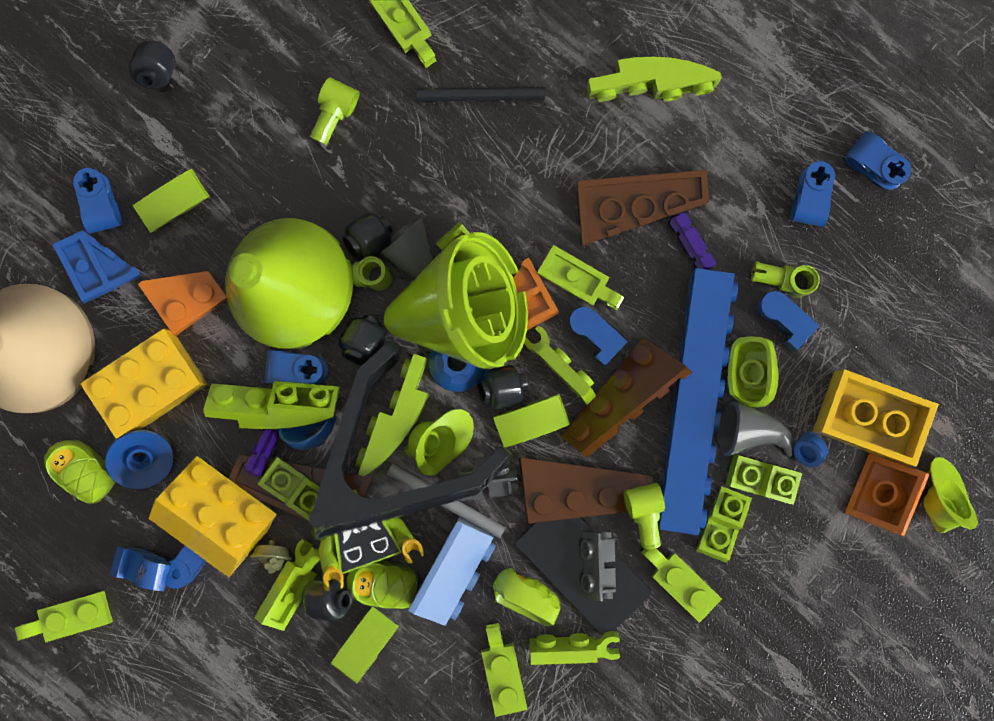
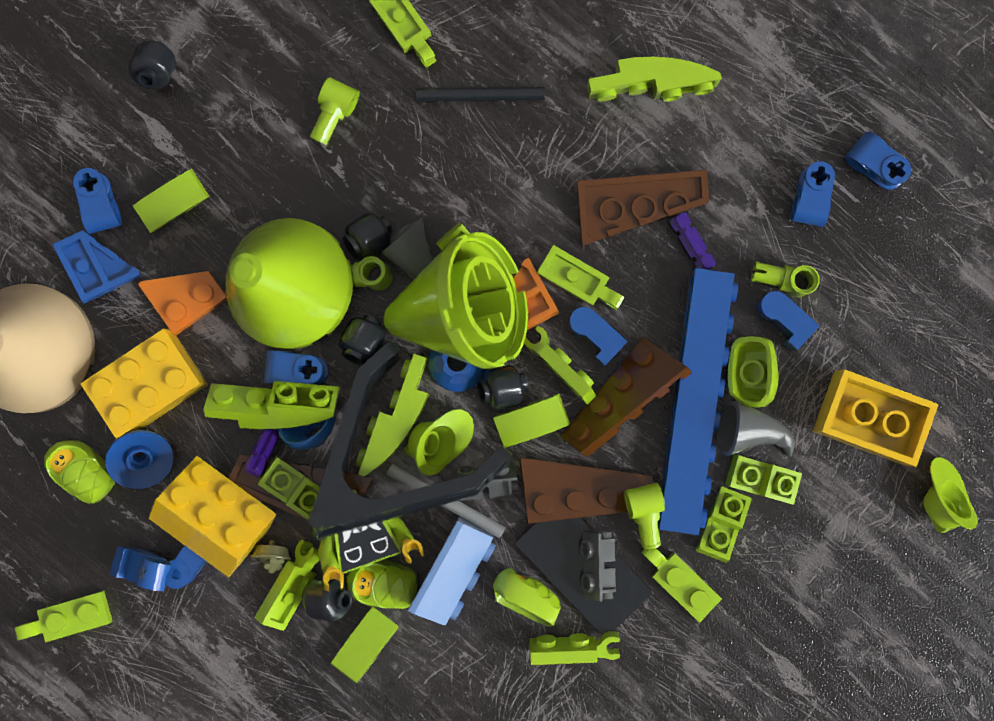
(503, 674): lime plate -> none
(810, 449): blue tile -> none
(886, 494): orange slope -> none

